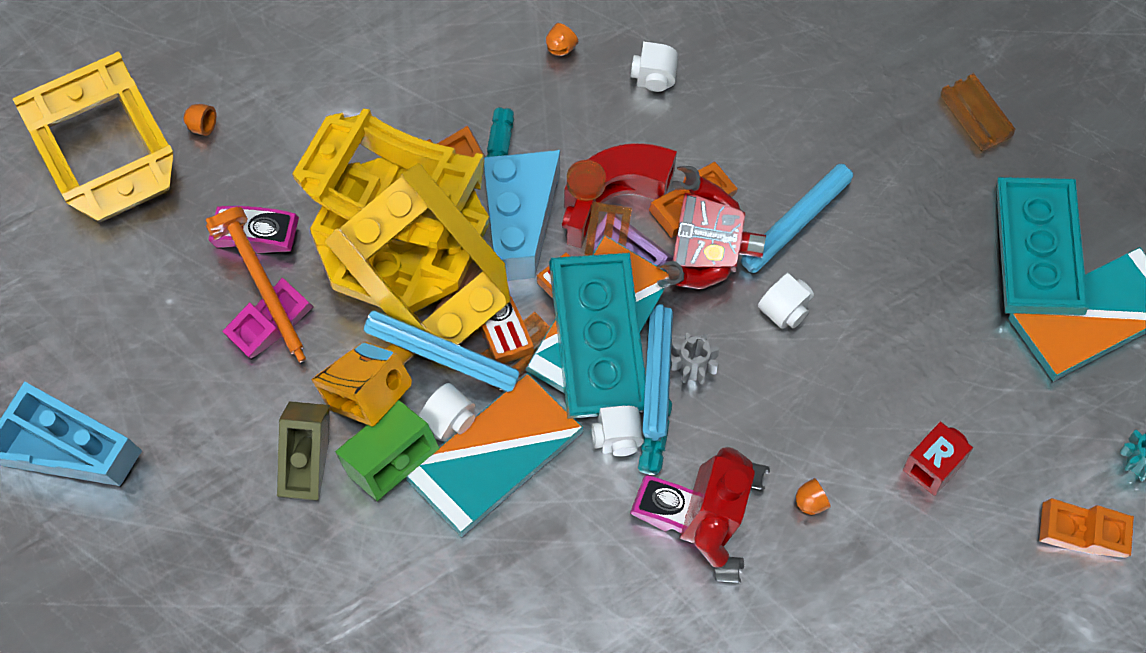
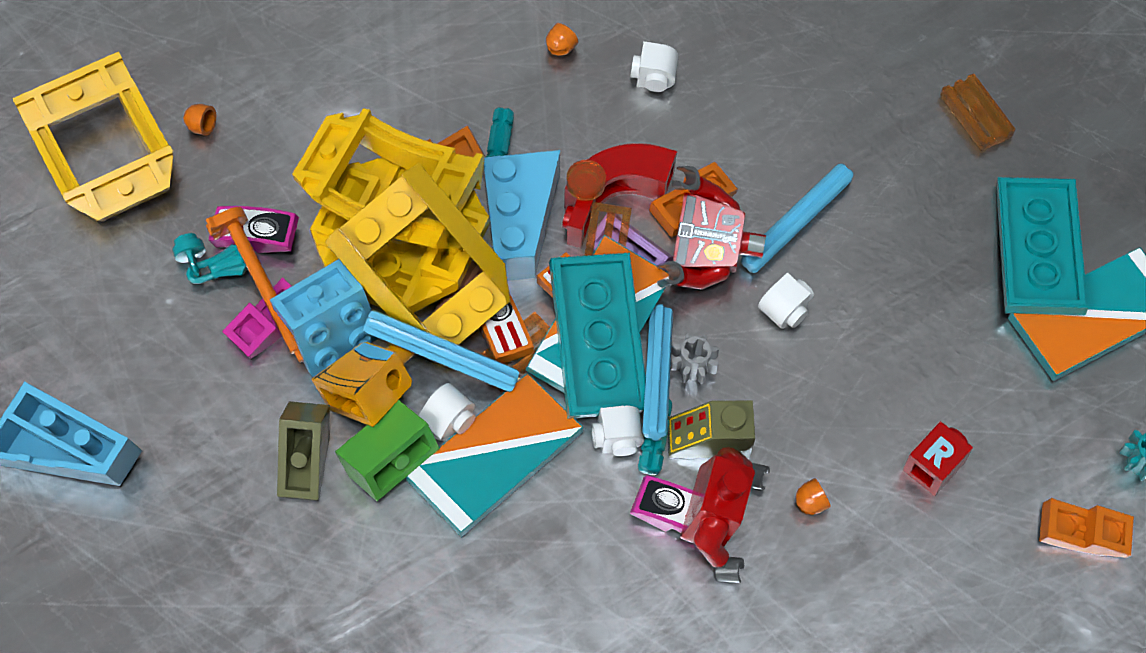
(226, 263): none -> teal piece
(325, 315): none -> medium azure bracket
(711, 427): none -> olive slope

